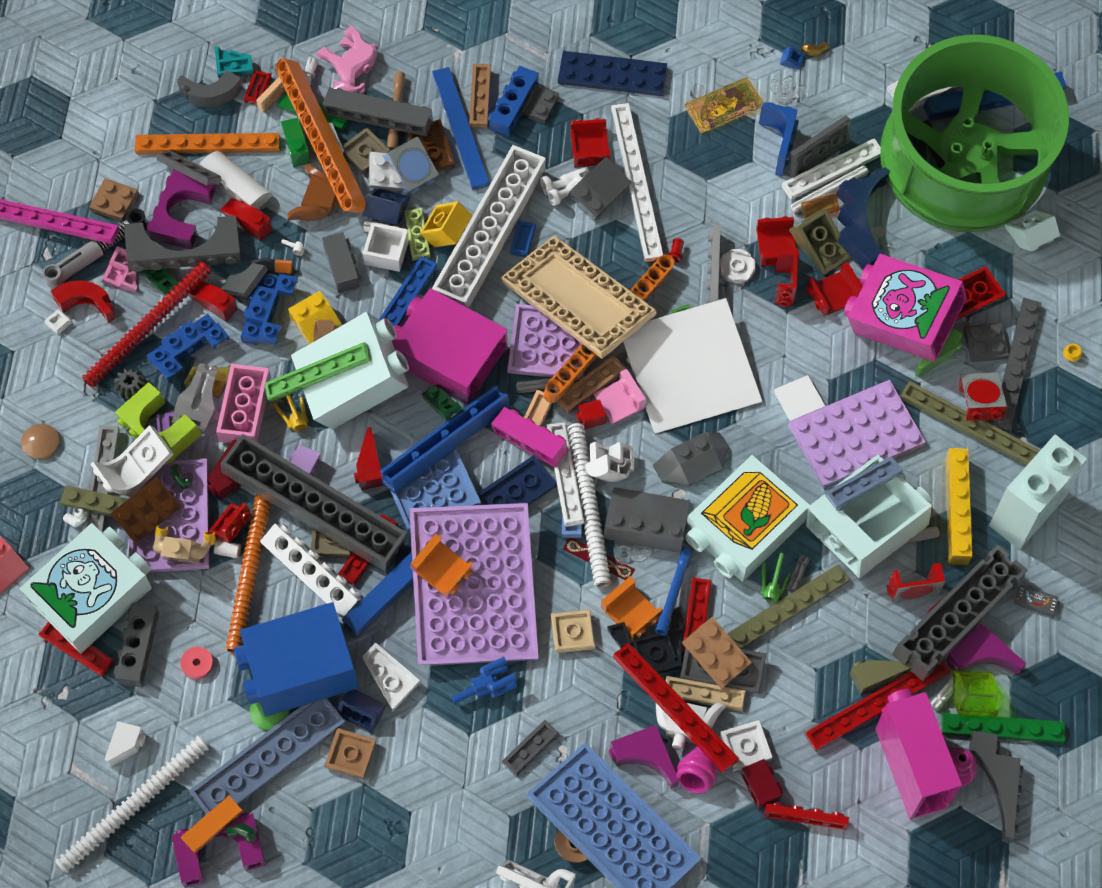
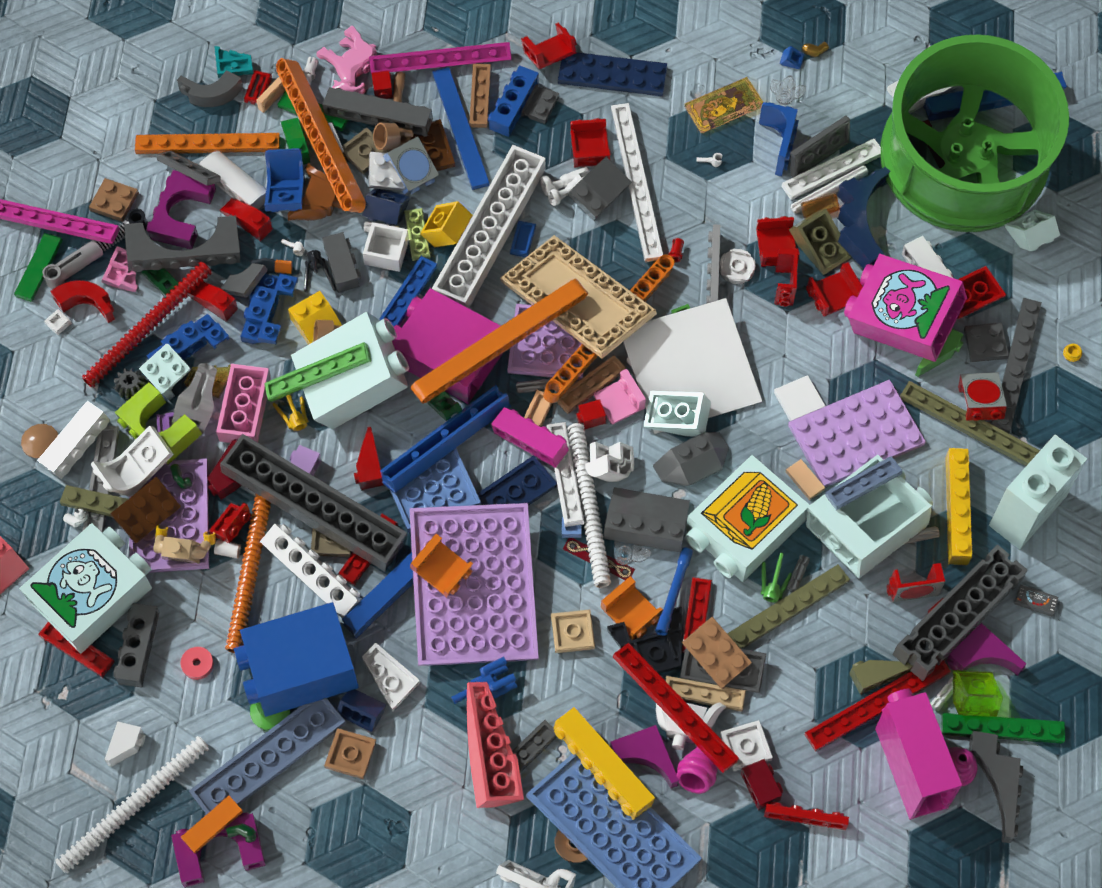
(33, 275): none -> green tile
(74, 440): none -> white brick
(165, 370): none -> light aqua bracket
(284, 180): none -> blue bracket
(314, 262): none -> black plant
(382, 84): none -> red brick
(389, 136): none -> medium nougat piece
(440, 57): none -> dark pink plate
(491, 758): none -> coral wedge
(498, 341): none -> orange beam
(550, 50): none -> red panel
(603, 763): none -> yellow brick
(678, 412): none -> light aqua slope
(713, 161): none -> white hand
(805, 479): none -> light nougat tile
(921, 254): none -> white brick

